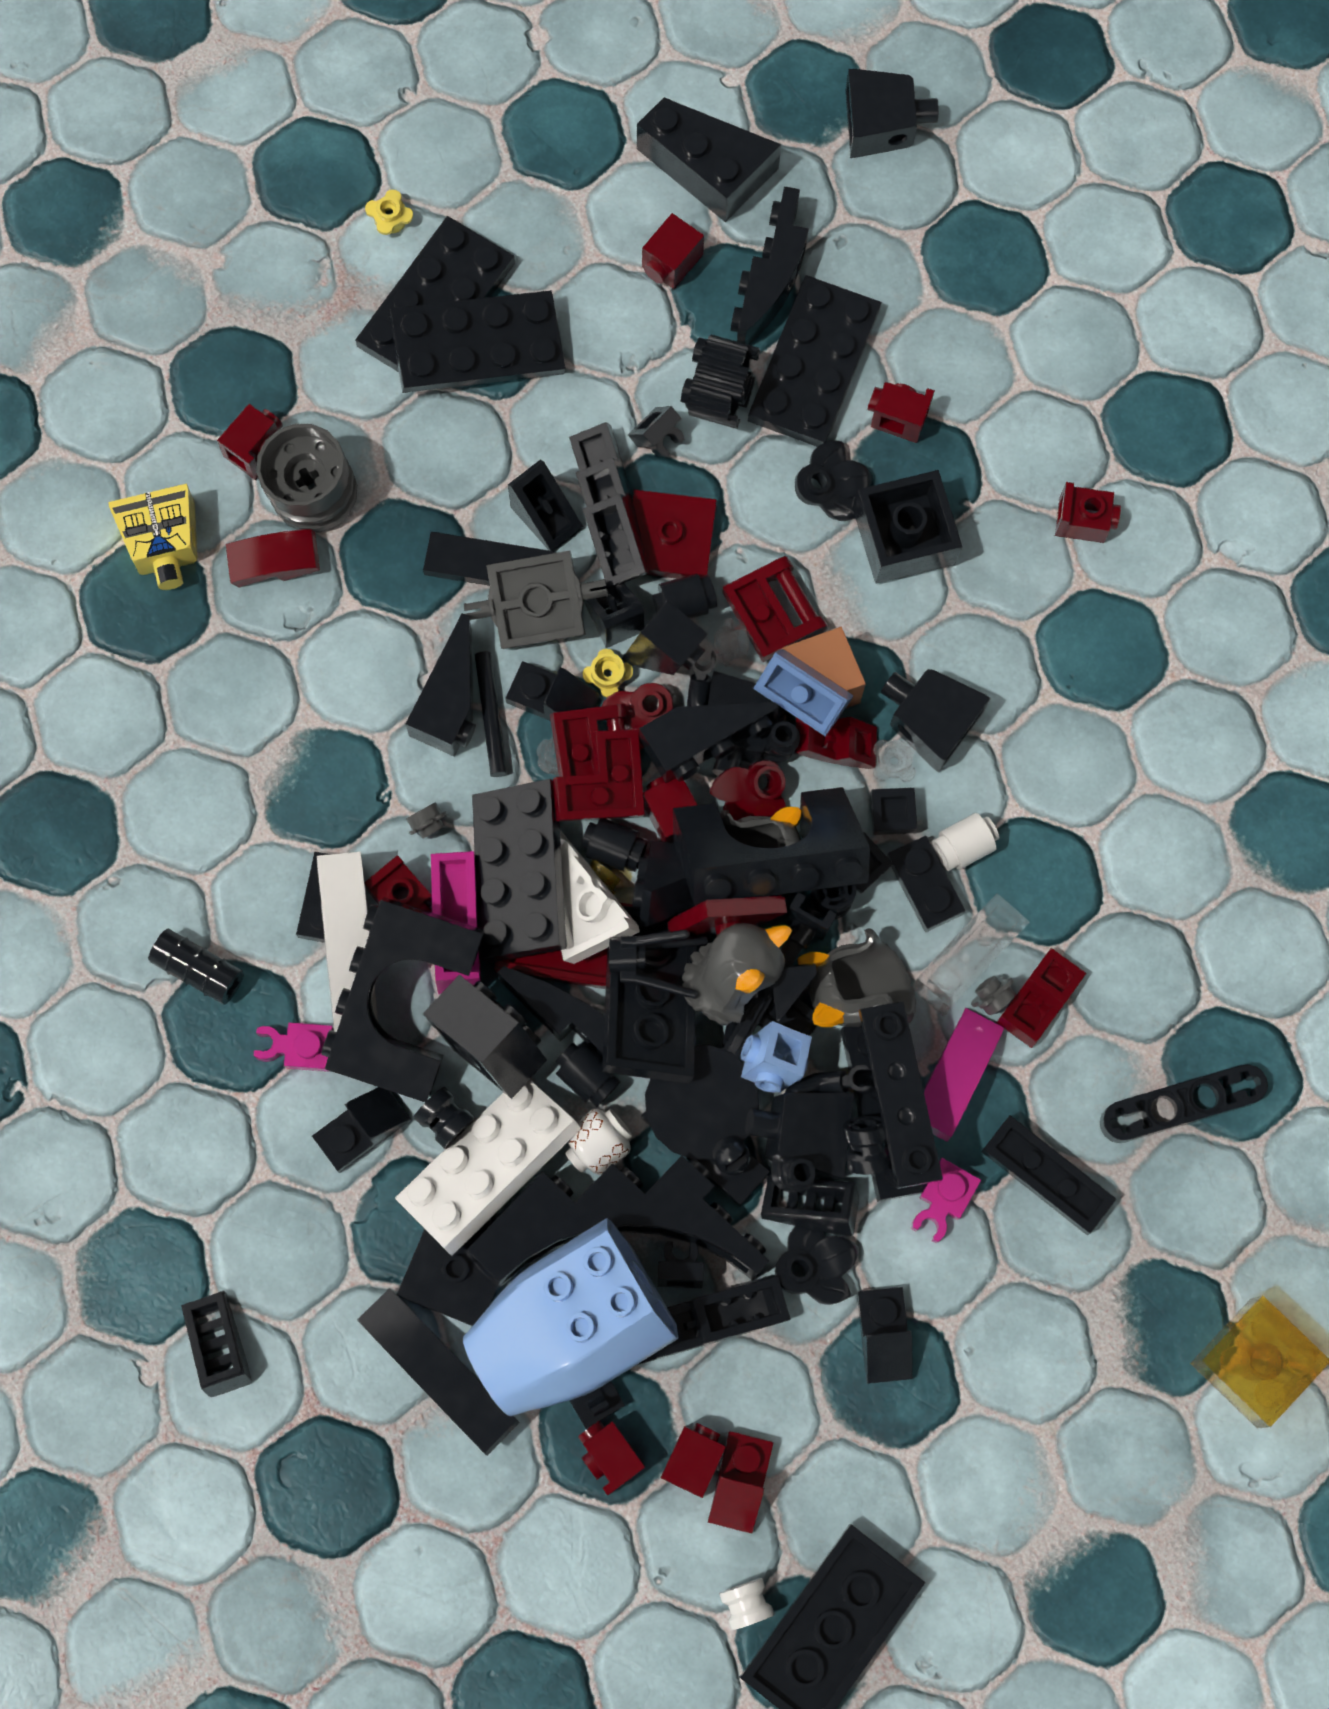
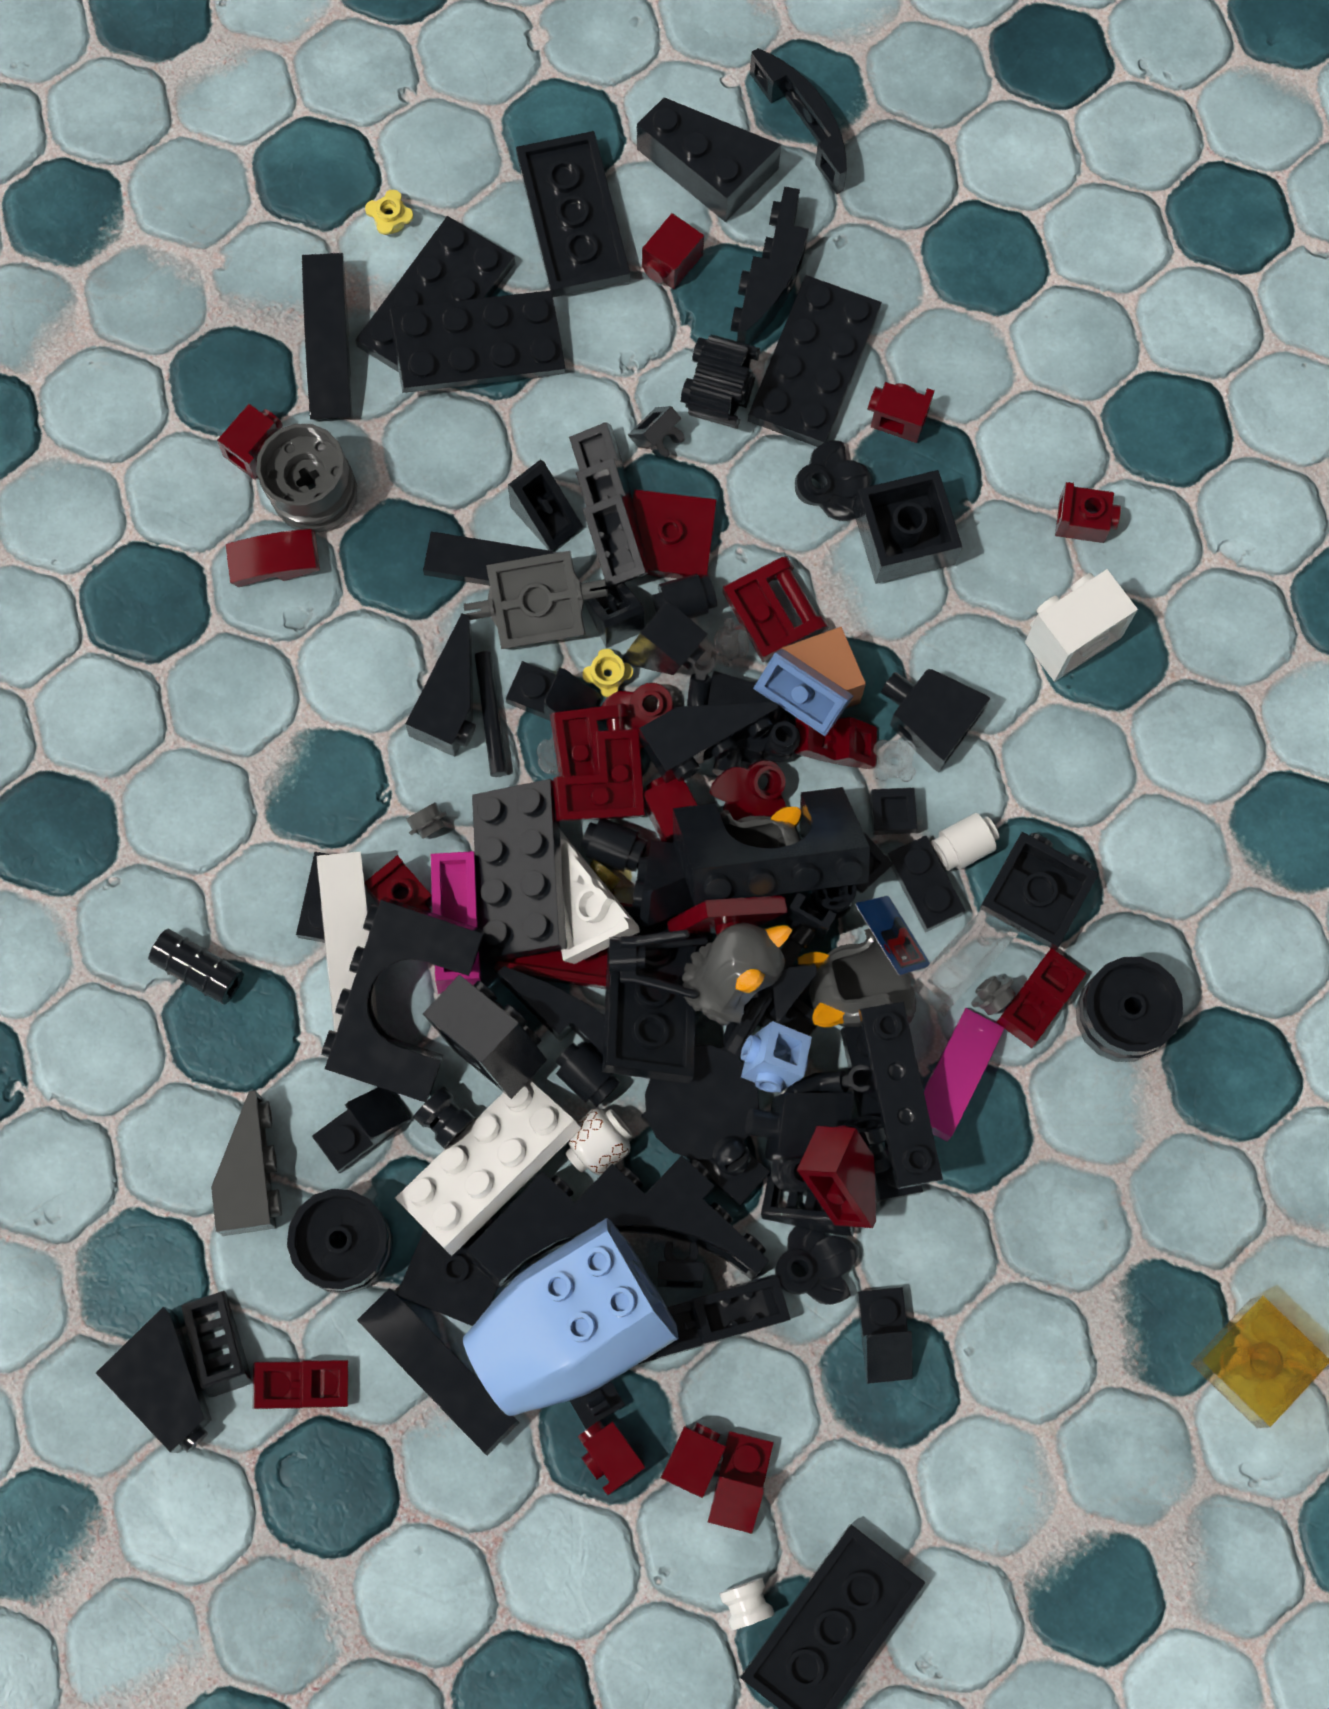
(159, 532): light yellow torso -> none
(159, 1383): none -> black slope
(243, 1181): none -> dark grey slope
(300, 1046): dark pink plate -> none
(300, 1384): none -> dark red slope
(319, 1224): none -> black wheel
(326, 336): none -> black slope
(573, 214): none -> black plate
(780, 80): none -> black slope
(841, 1175): none -> dark red slope
(884, 111): black torso -> none
(893, 934): none -> sticker
(946, 1198): dark pink plate -> none
(1039, 889): none -> black plate
(1048, 1175): black plate -> none
(1080, 623): none -> white brick
(1148, 992): none -> black wheel
(1182, 1100): black beam -> none

